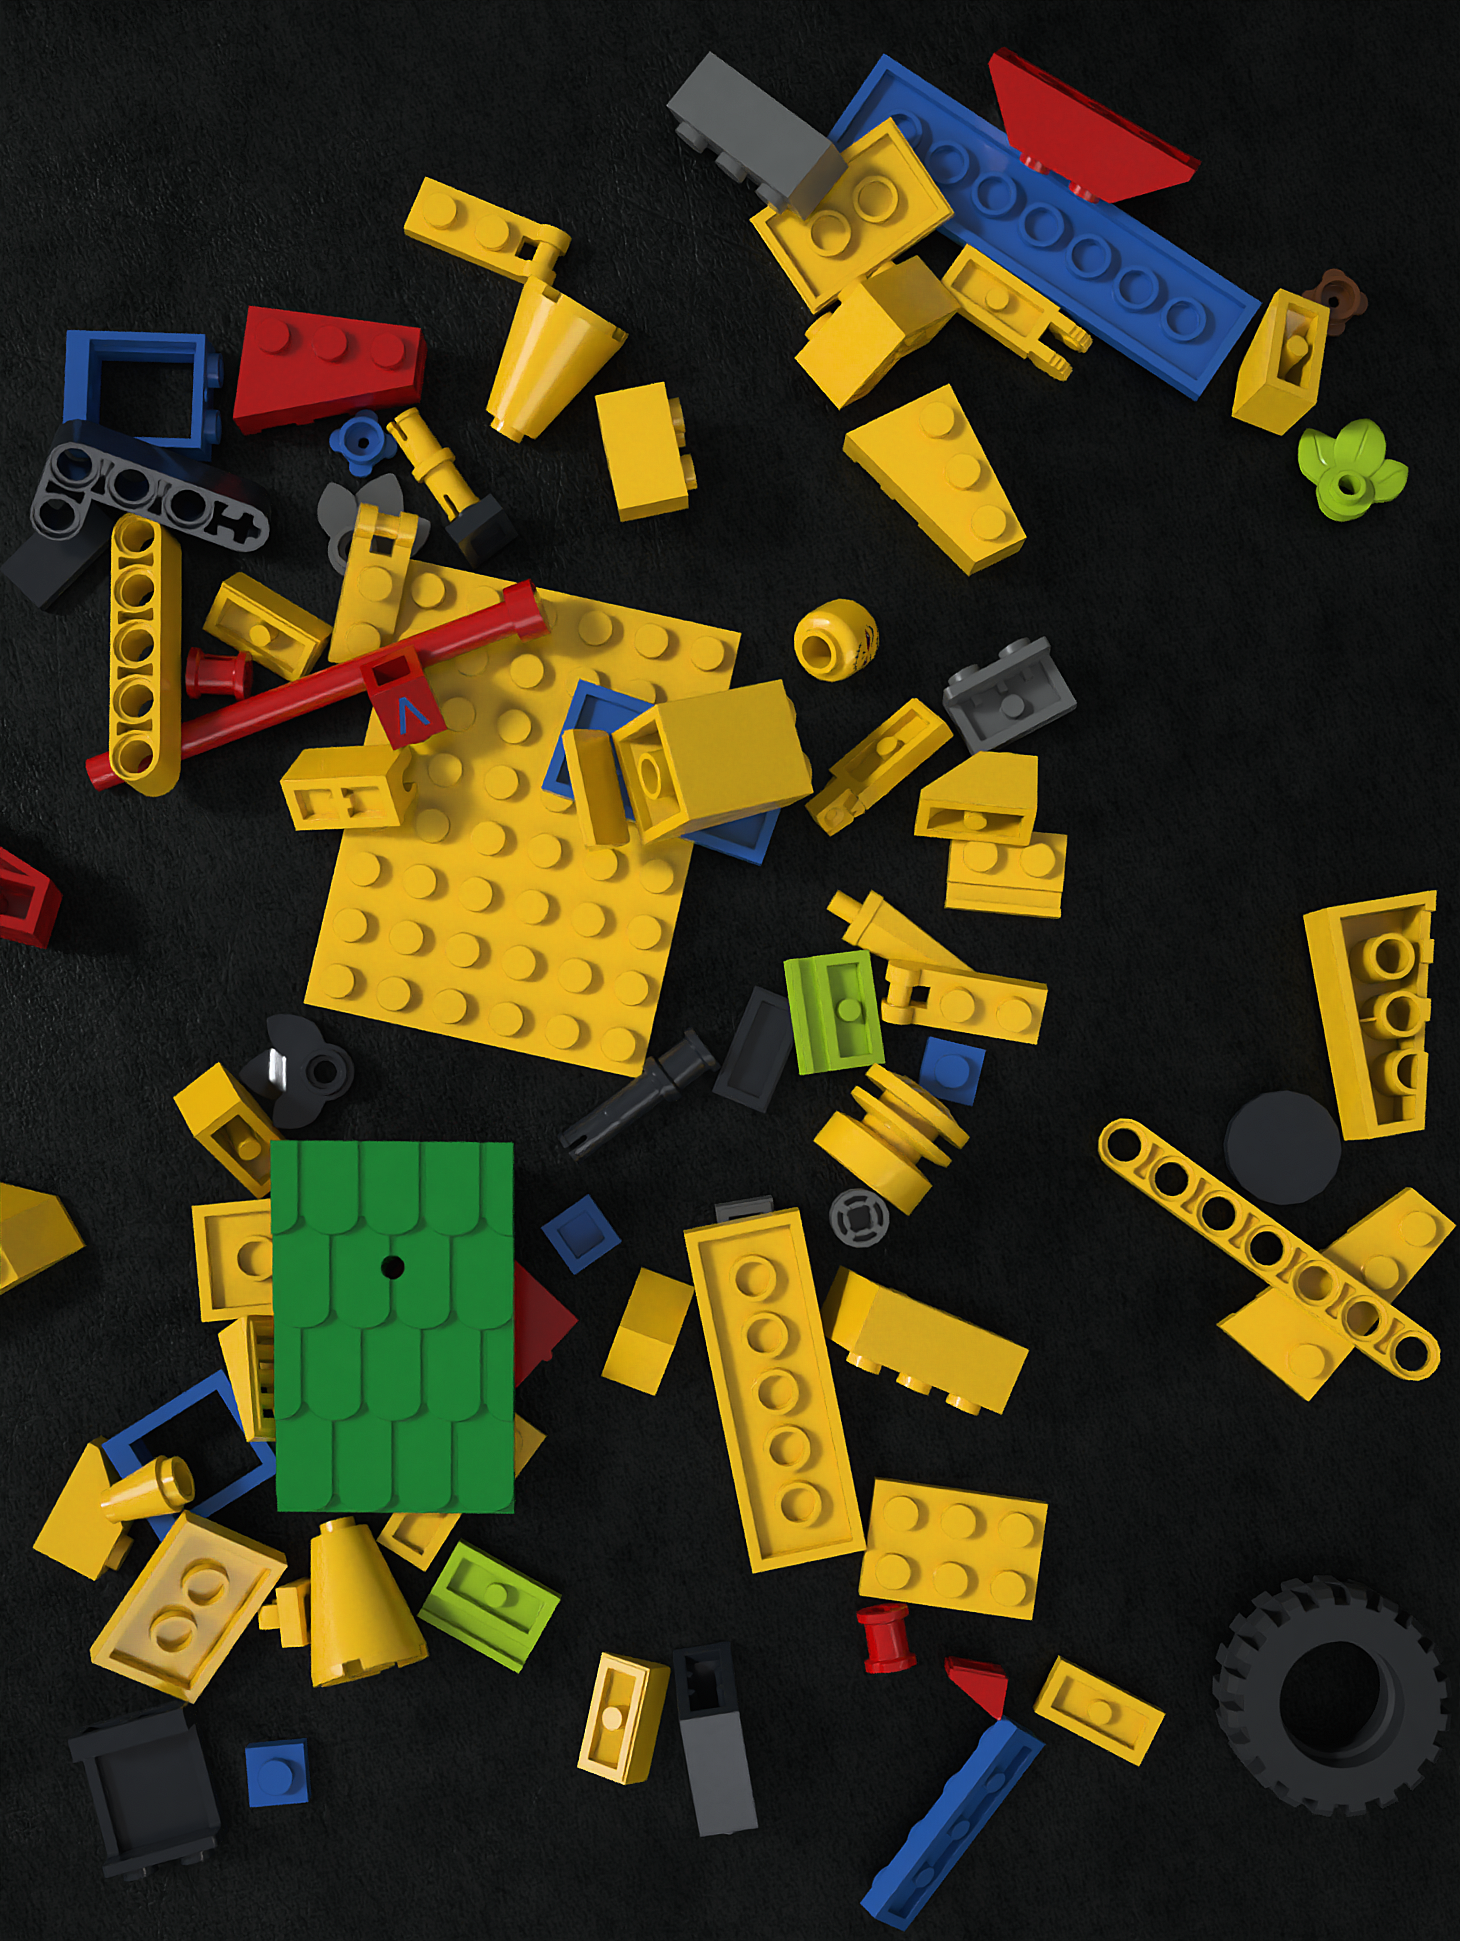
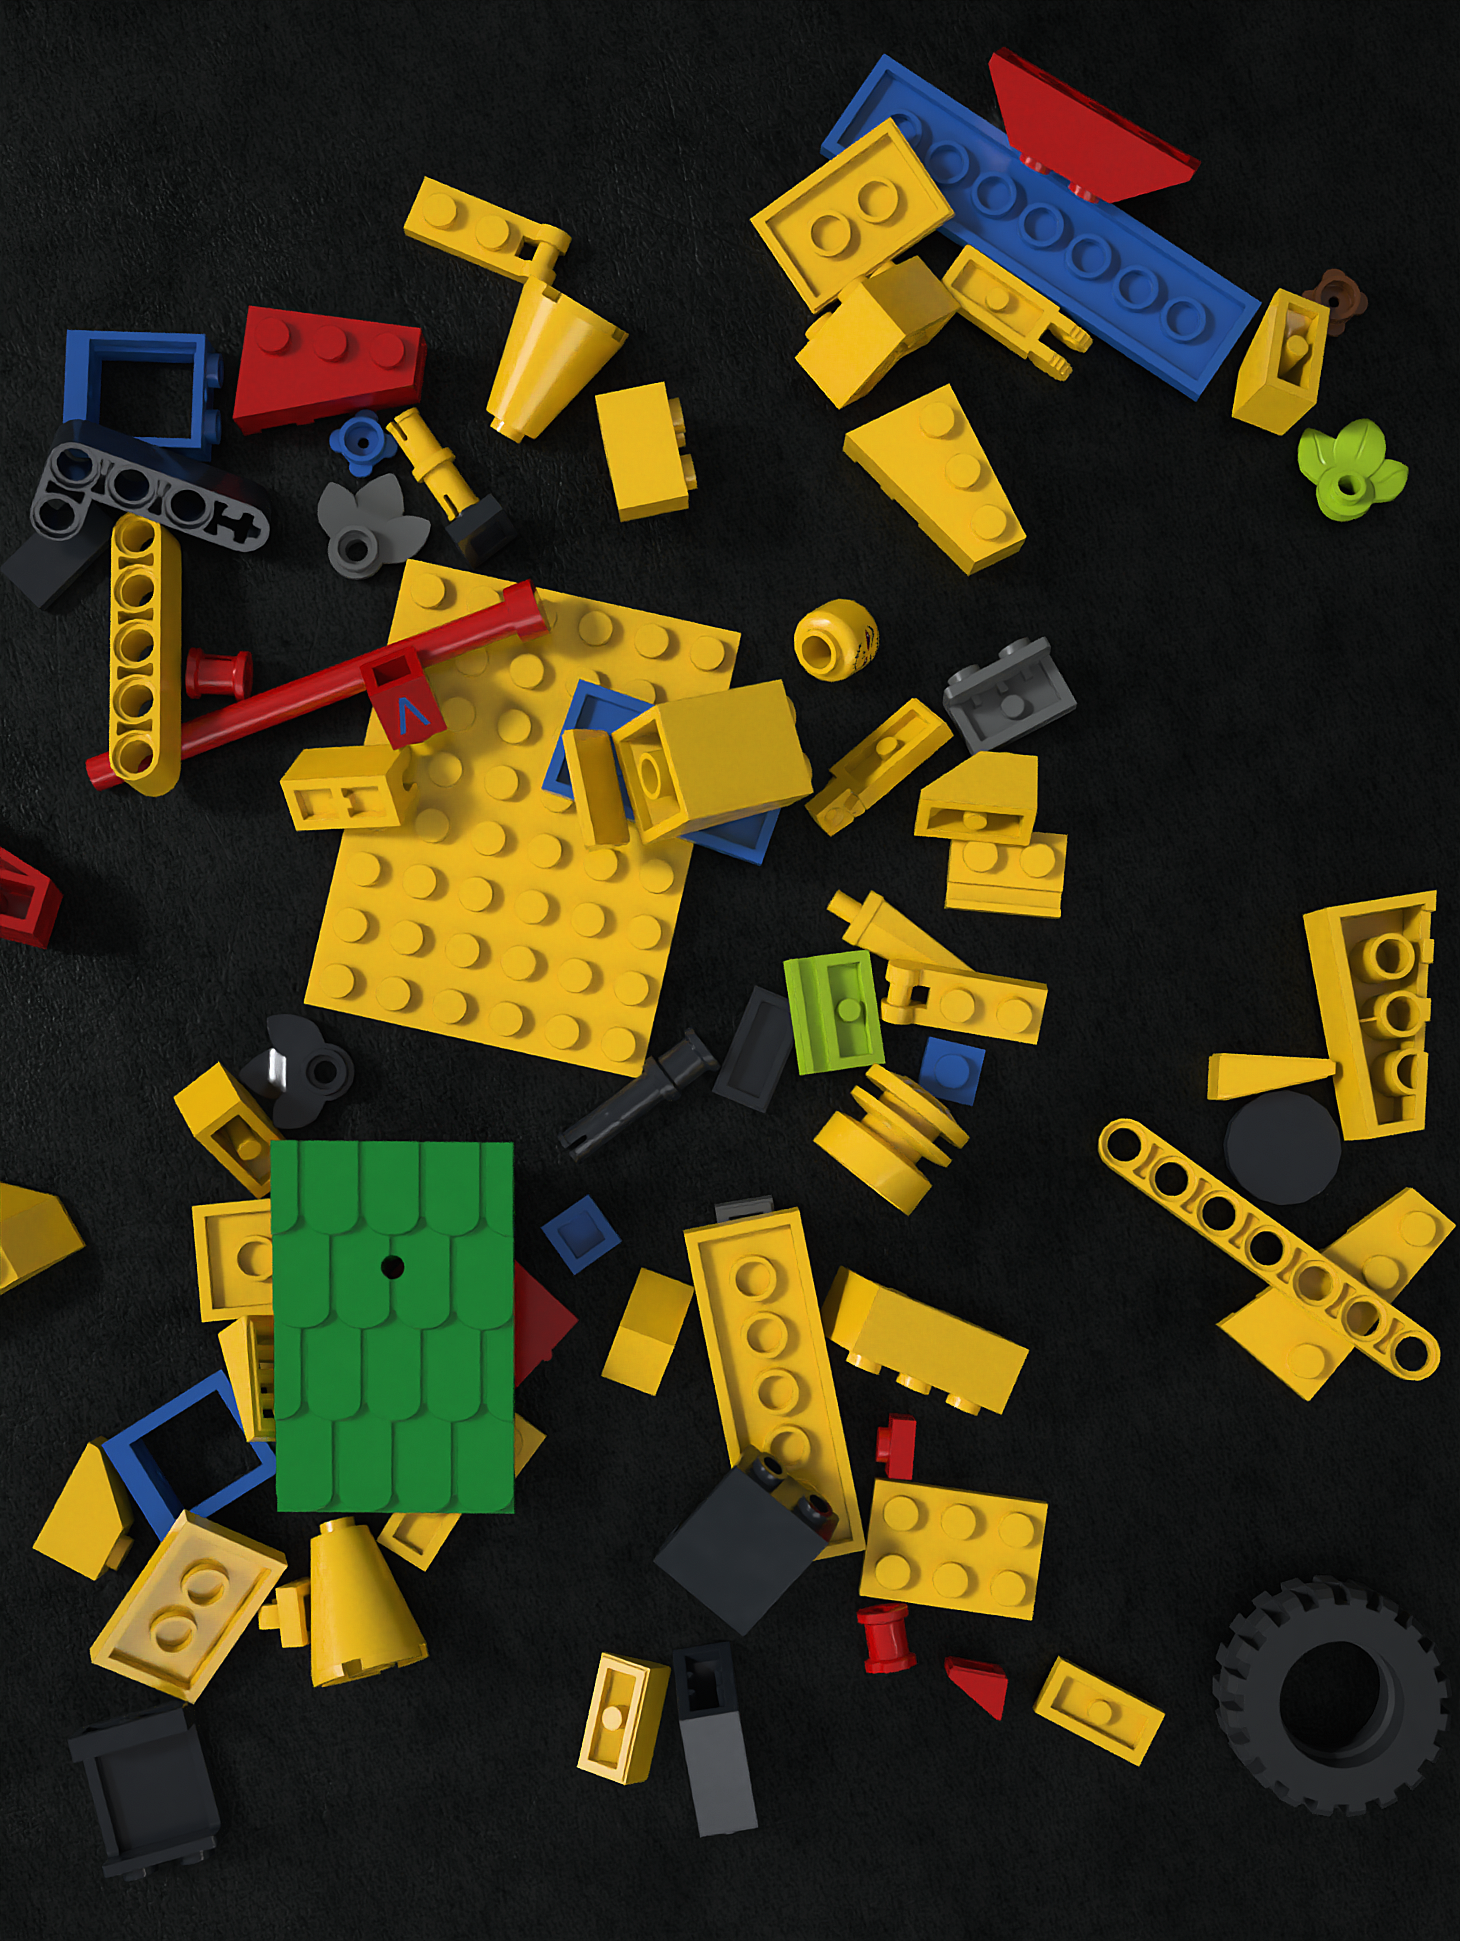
(150, 1491): yellow cone -> none
(267, 626): yellow slope -> none
(278, 1772): blue plate -> none
(372, 584): yellow plate -> none
(489, 1605): lime plate -> none
(748, 1539): none -> black panel
(756, 138): dark grey brick -> none
(851, 1214): dark grey wheel -> none
(896, 1446): none -> red plate
(952, 1823): blue plate -> none
(1244, 1074): none -> yellow slope

